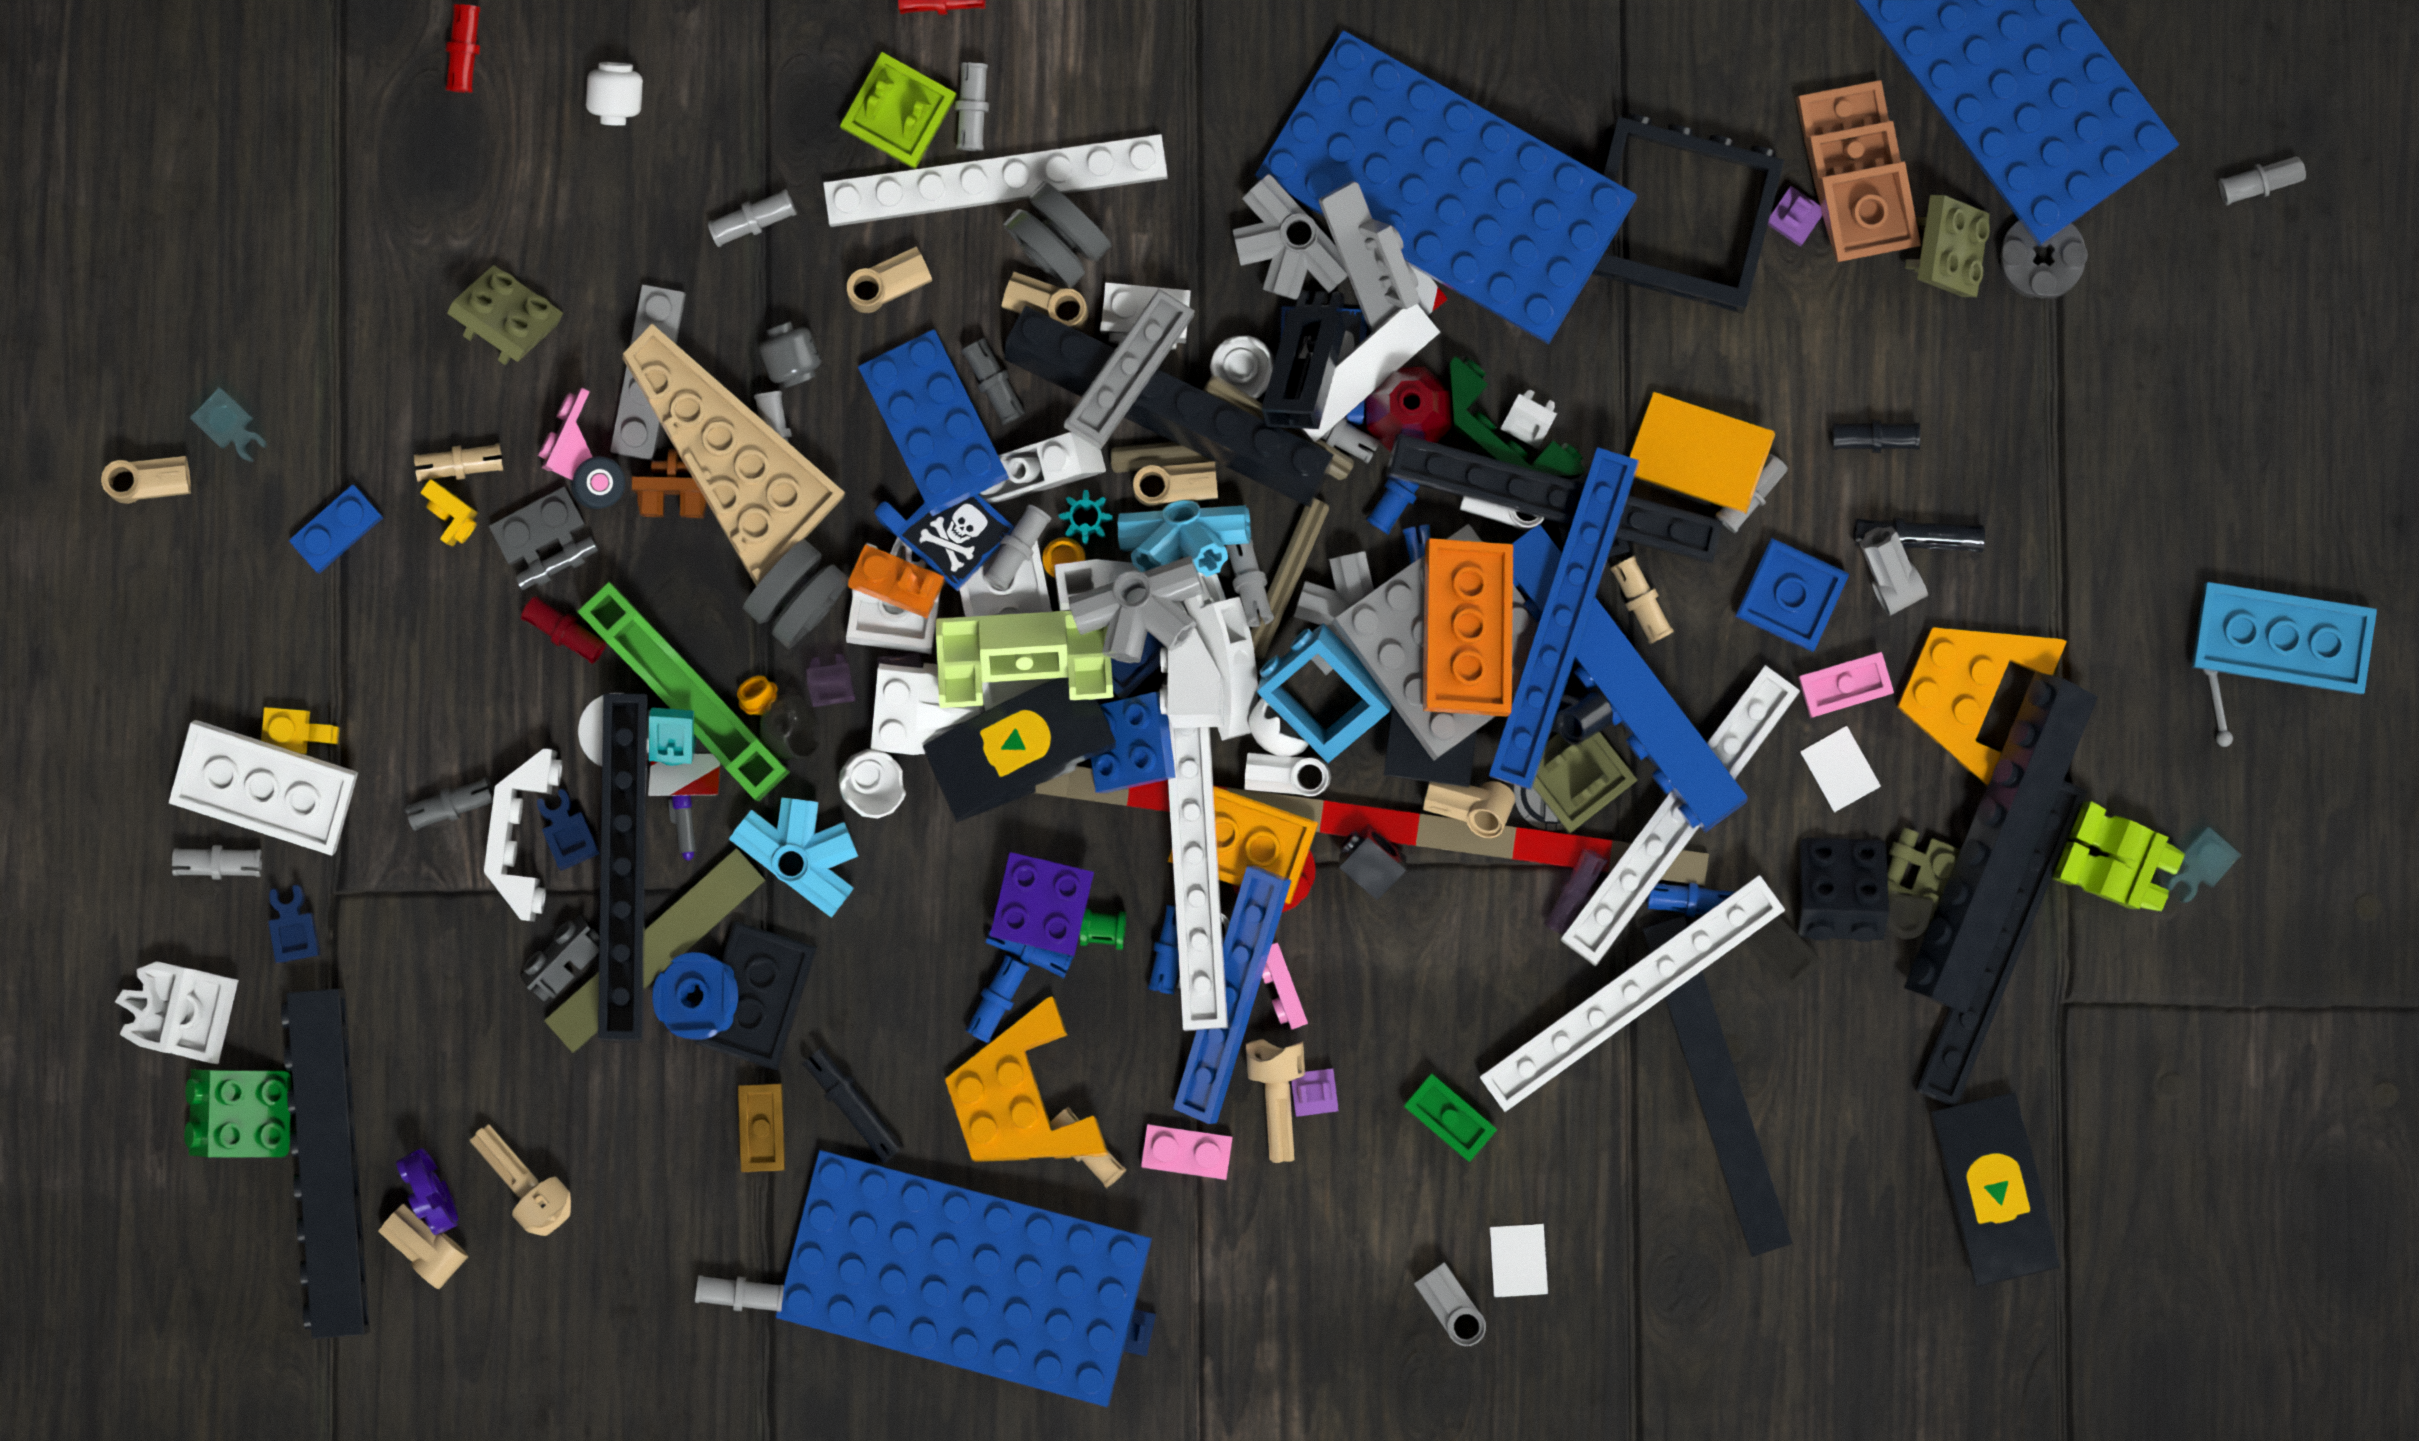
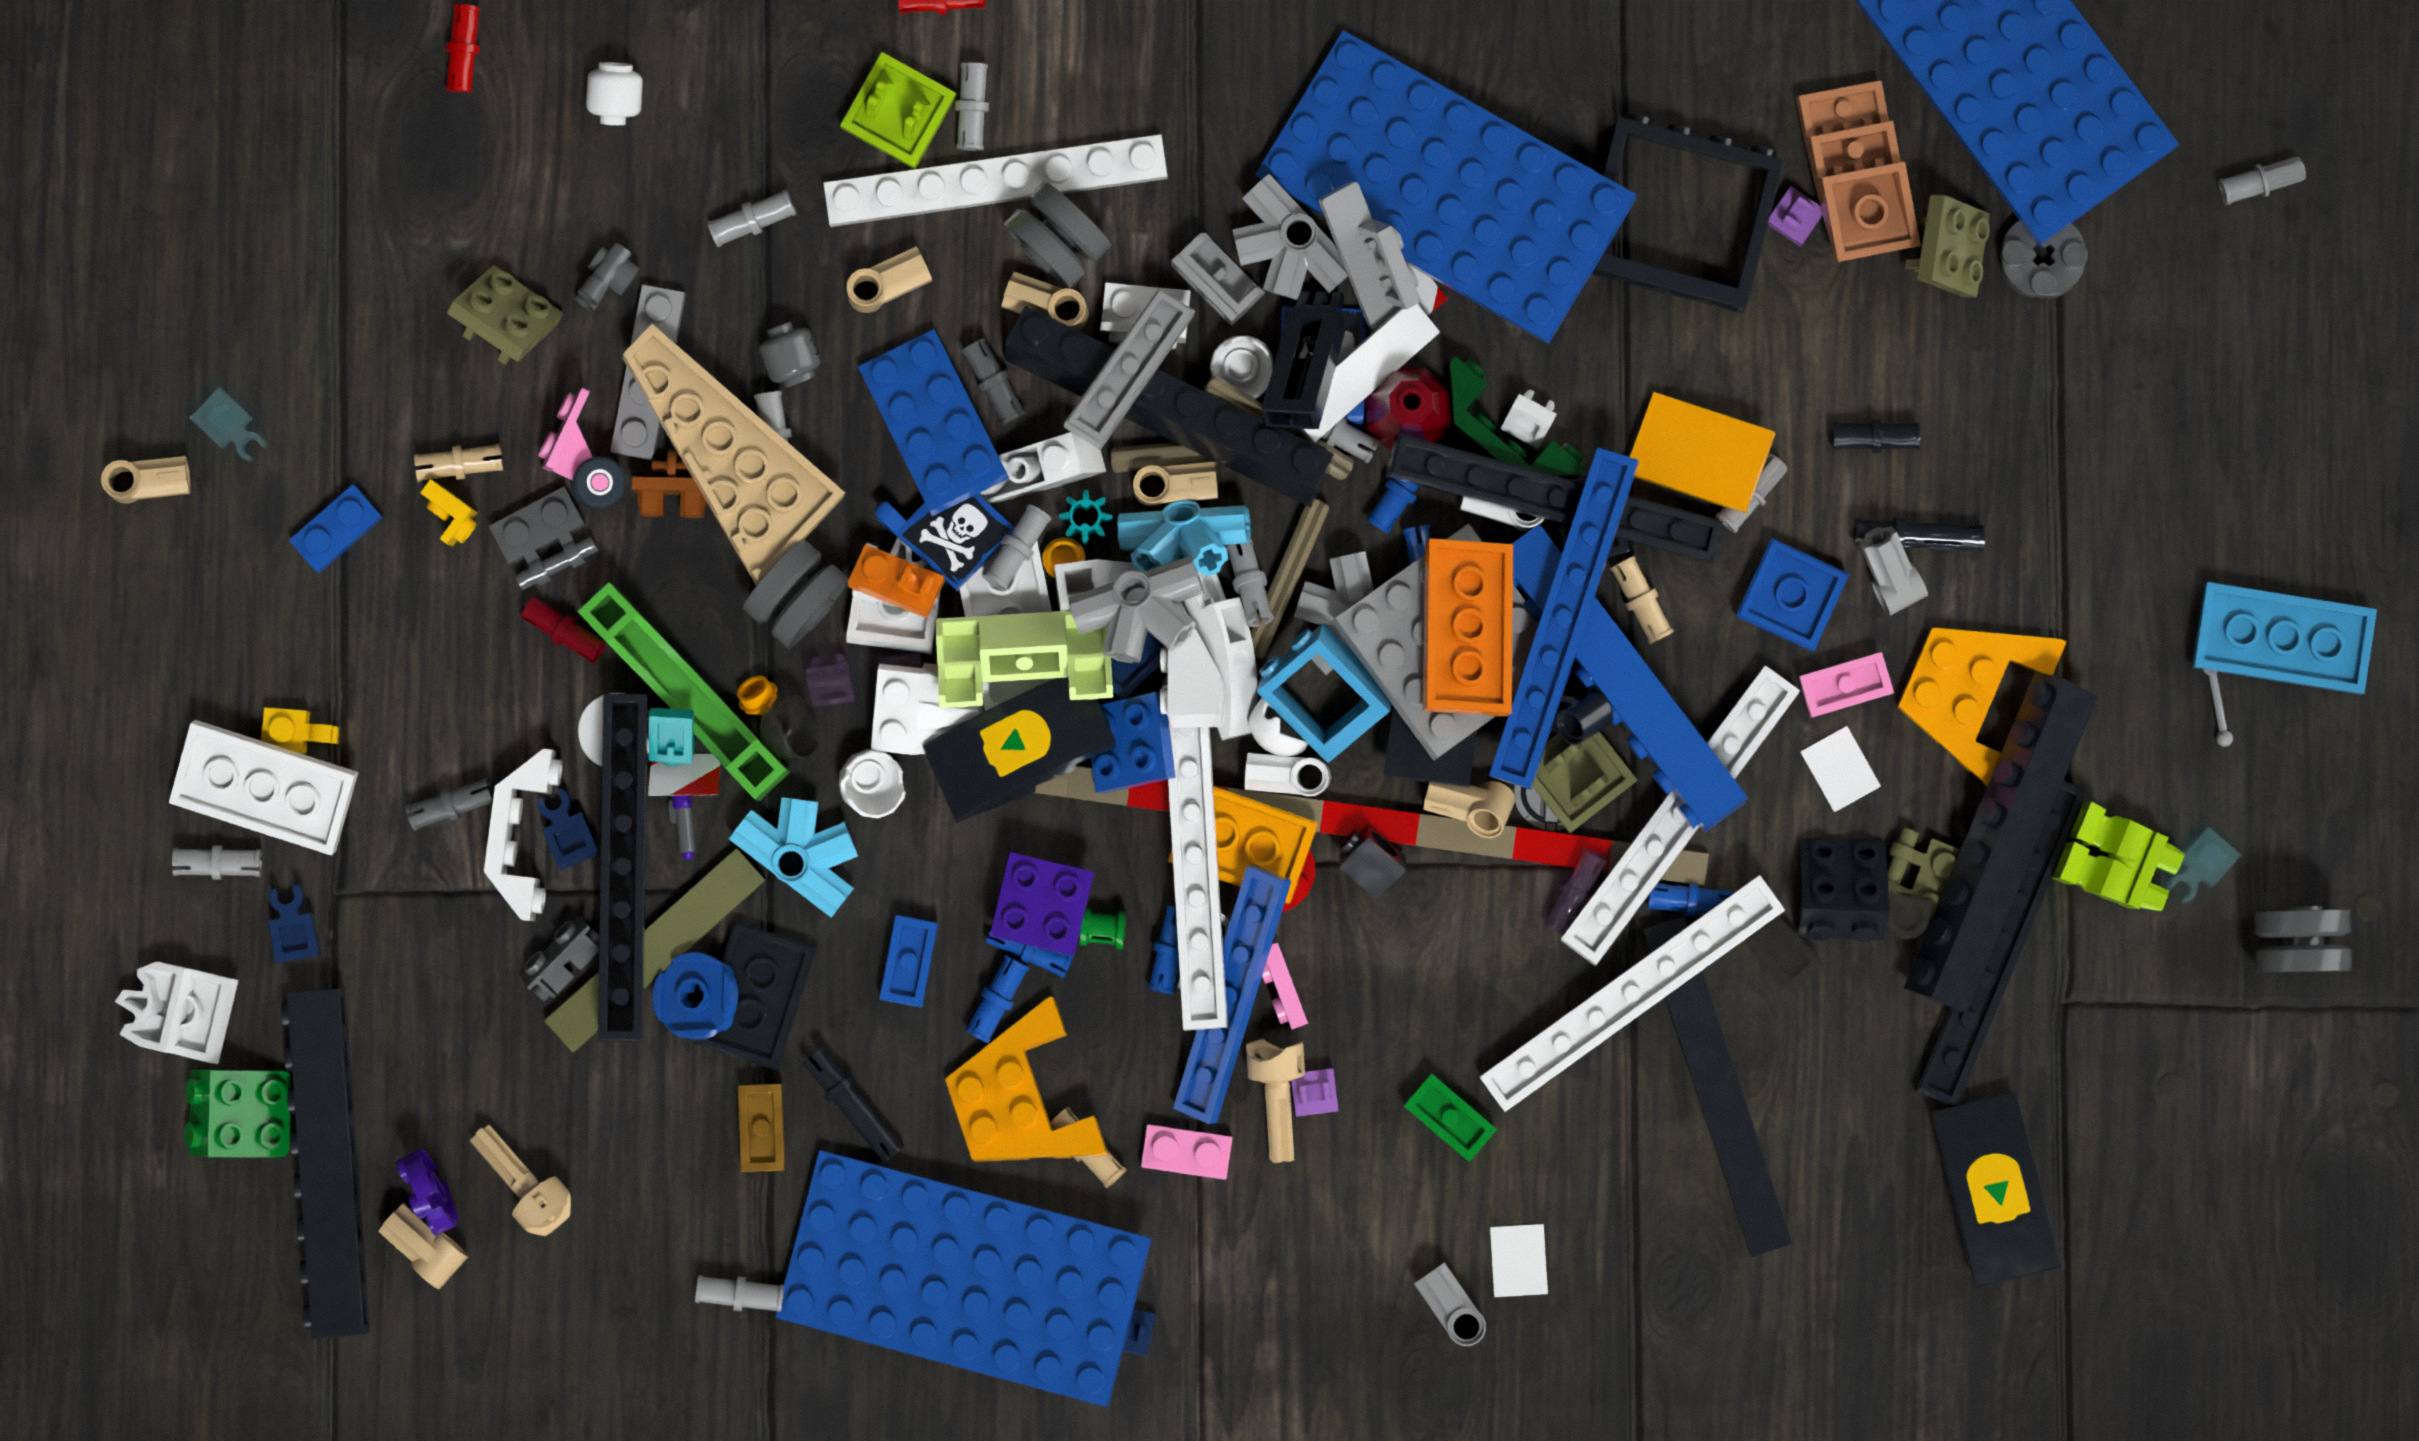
(611, 270): none -> dark grey plate
(909, 961): none -> blue plate
(1216, 278): none -> light grey hinge
(2302, 940): none -> dark grey wheel

